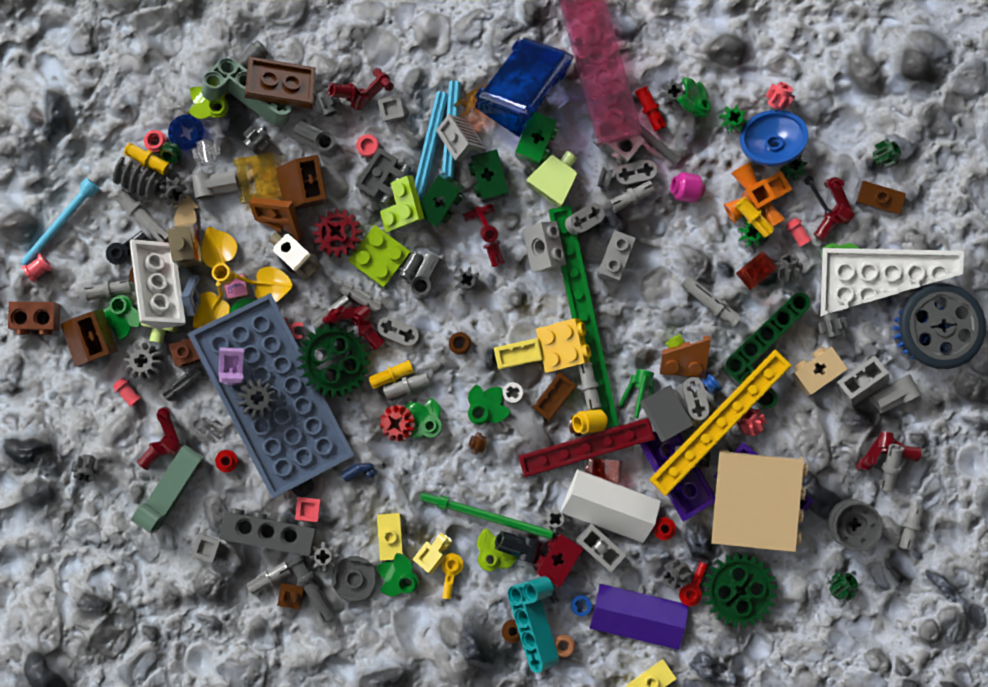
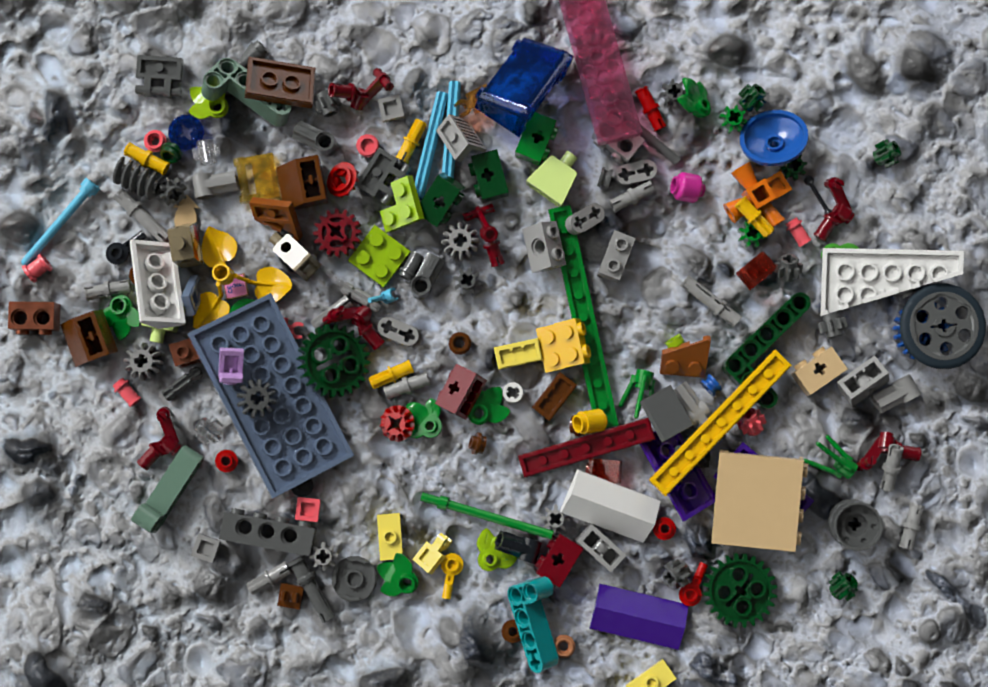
(86, 468): dark grey gear -> none
(159, 68): none -> dark grey plate
(256, 139): dark grey gear -> none
(334, 183): none -> red gear
(357, 469): dark blue arm -> none
(386, 297): none -> medium azure hand
(411, 140): none -> yellow axle
(454, 237): none -> light grey gear
(461, 391): none -> dark red brick
(574, 607): blue bush -> none
(589, 386): light grey pin -> none
(700, 397): light grey beam -> none
(752, 97): none -> dark green gear
(780, 96): coral gear -> none
(844, 465): none -> green plant
(880, 198): reddish brown plate -> none

